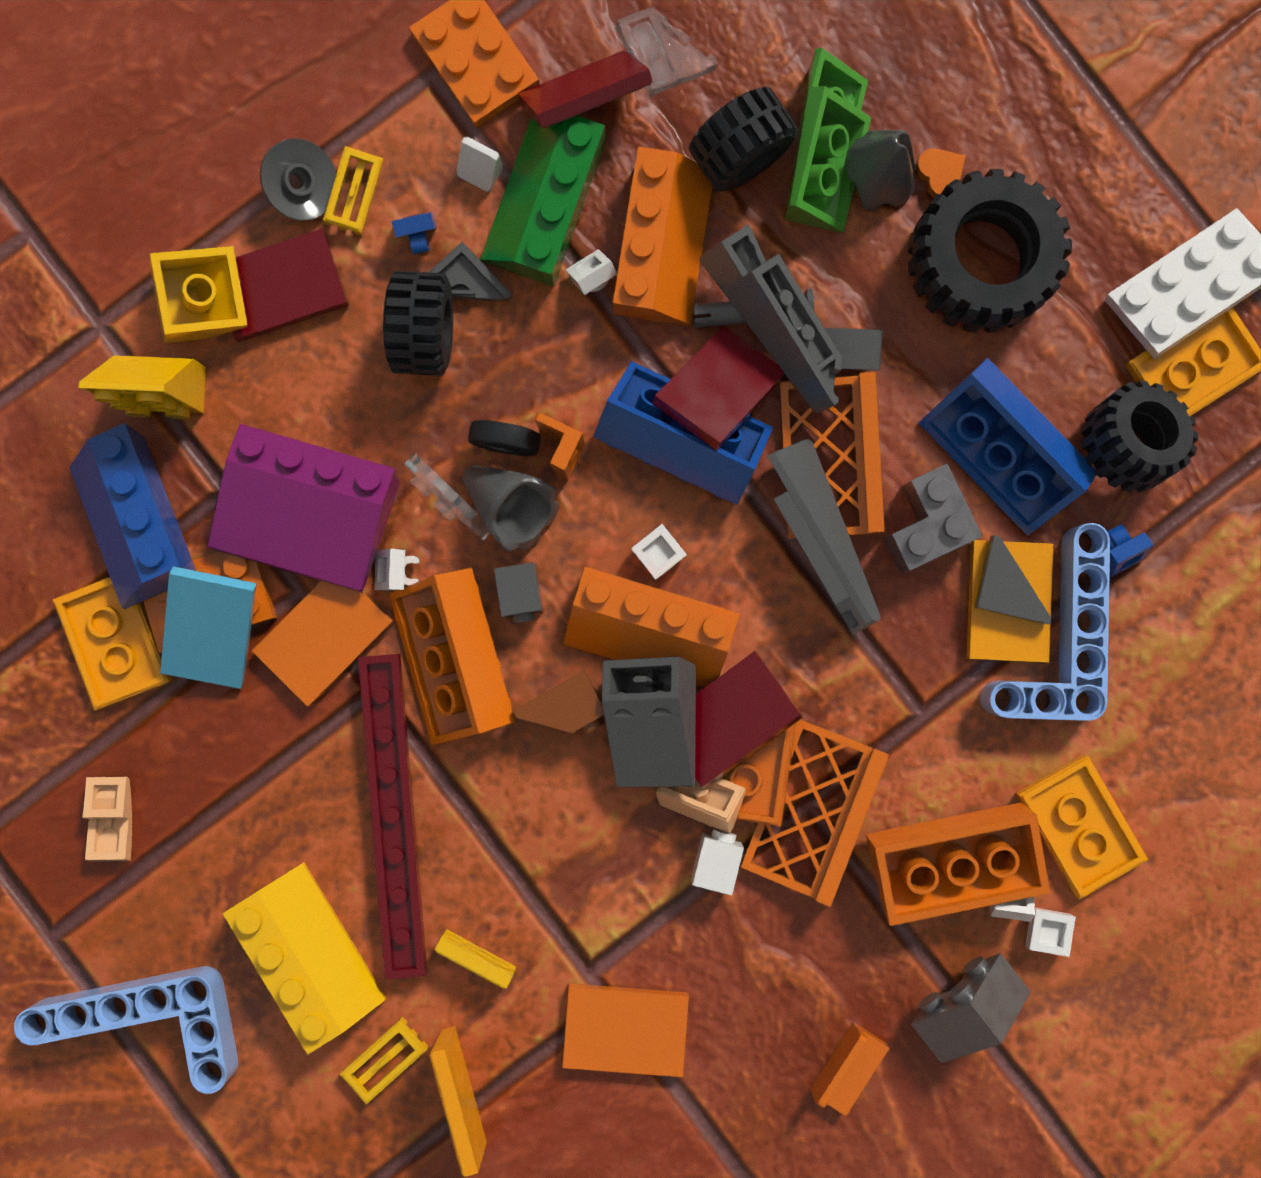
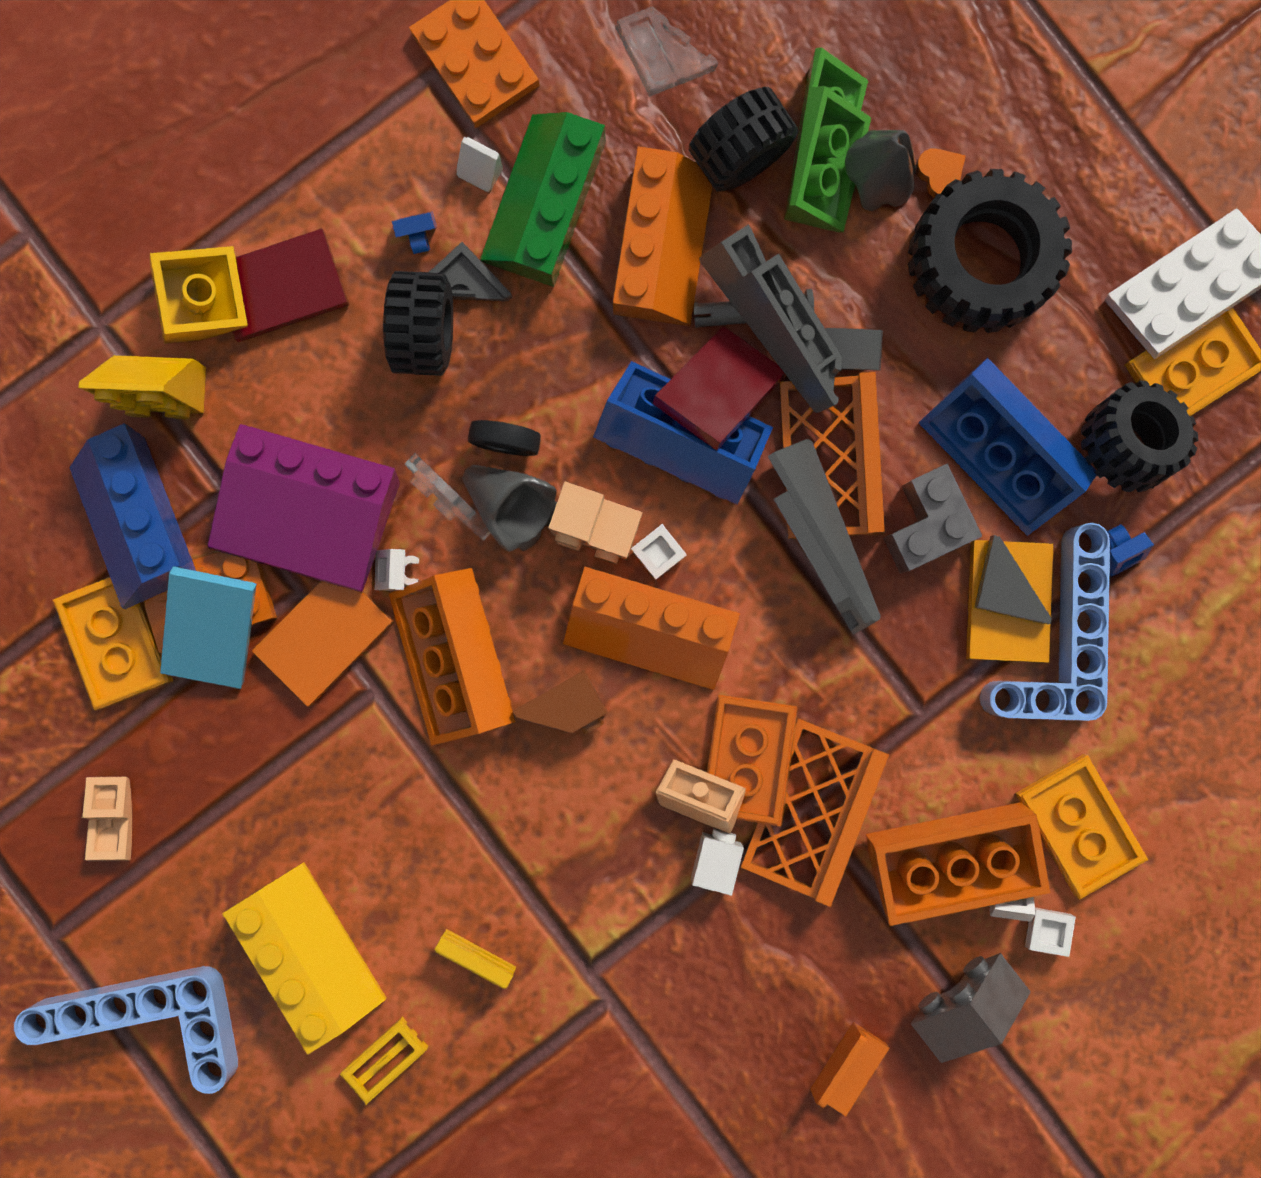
(312, 169): dark grey dish -> none
(344, 222): yellow tile -> none
(392, 816): dark red plate -> none
(458, 1101): light orange tile -> none
(519, 592): dark grey brick -> none
(569, 448): orange panel -> none
(585, 88): dark red tile -> none
(591, 272): white plate -> none
(592, 521): none -> light nougat brick
(625, 1030): orange tile -> none
(651, 720): dark grey slope -> none
(738, 718): dark red tile -> none

